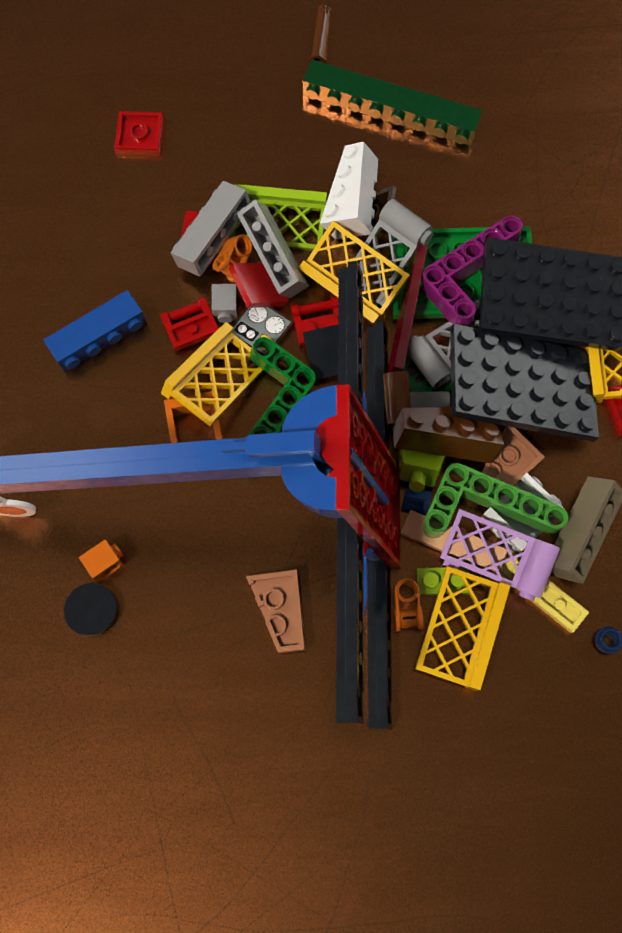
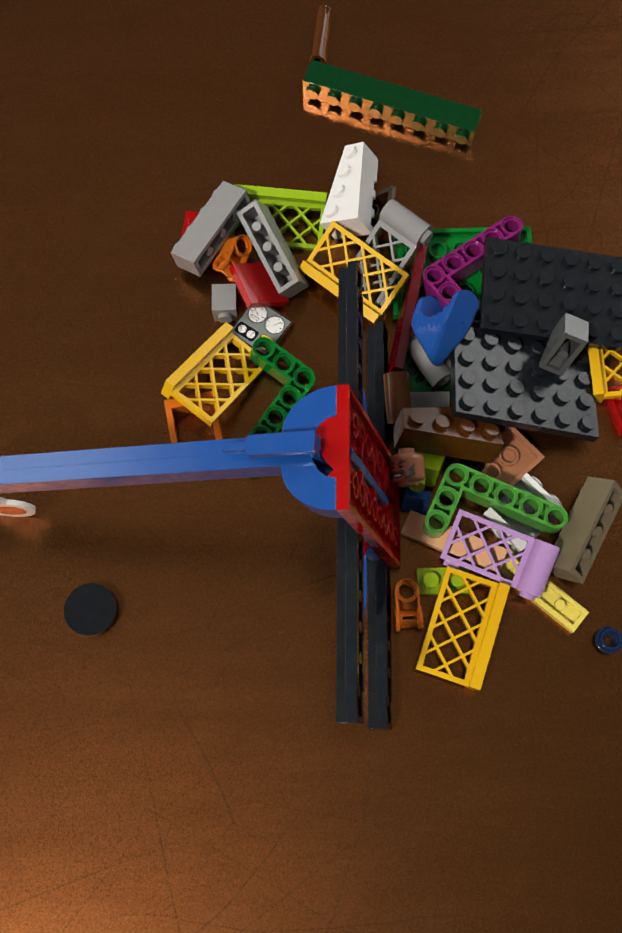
(95, 331): blue brick -> none
(102, 560): orange brick -> none
(139, 133): red tile -> none
(192, 329): red plate -> none
(281, 605): nougat wing -> none
(317, 322): red plate -> none
(322, 351): black tile -> none
(407, 468): none -> nougat head
(443, 329): none -> blue animal
(565, 344): none -> dark grey slope

